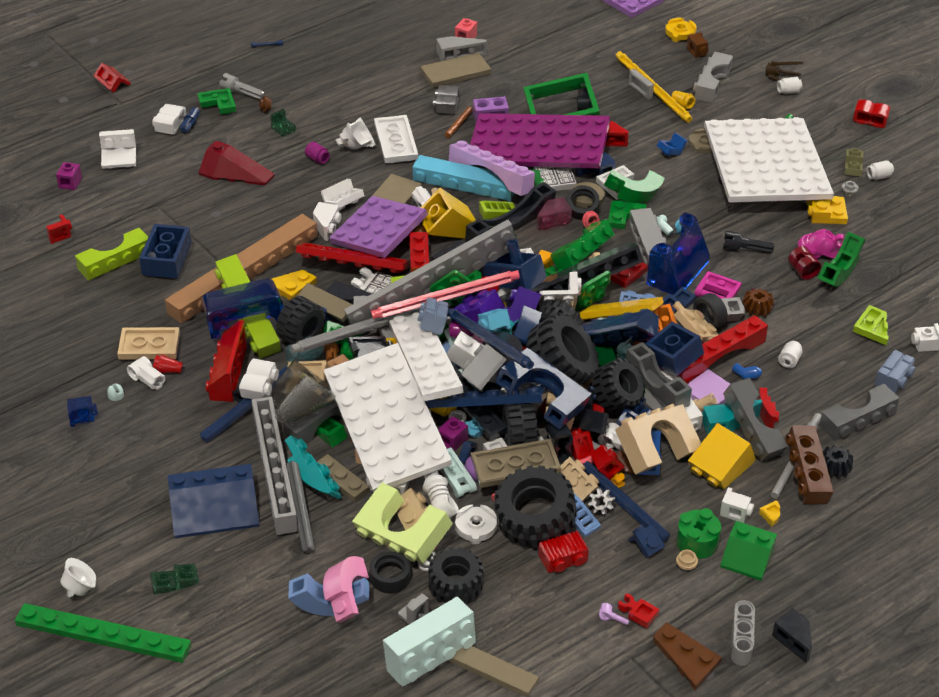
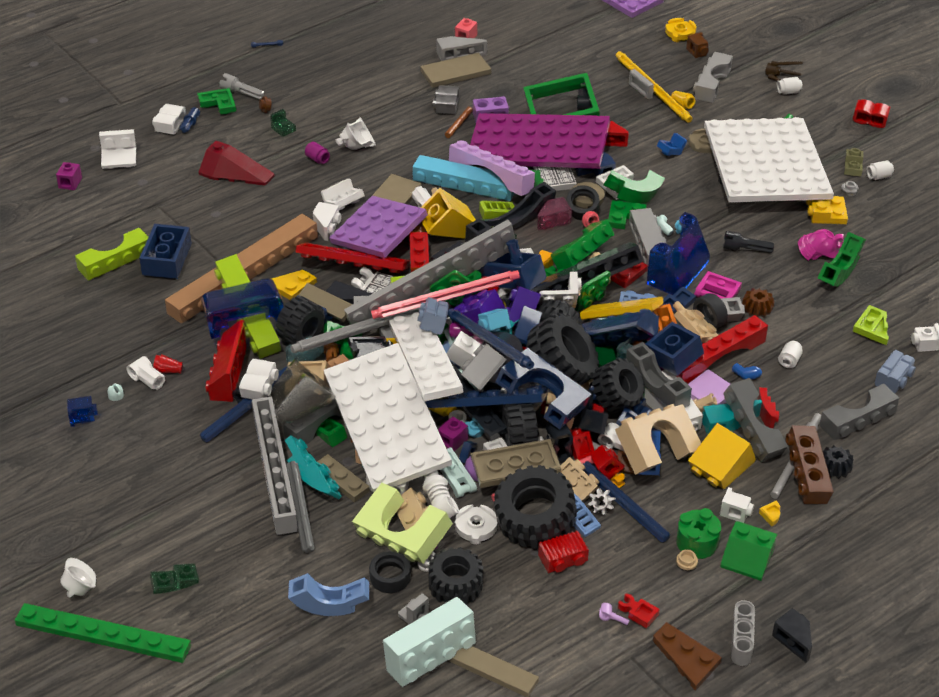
(60, 230): red bracket -> none
(110, 77): red panel -> none
(148, 342): tan plate -> none
(213, 501): dark blue slope -> none
(338, 586): bright pink arch -> none
(395, 139): white plate -> none
(647, 540): dark blue bracket -> none
(804, 262): dark red wheel -> none

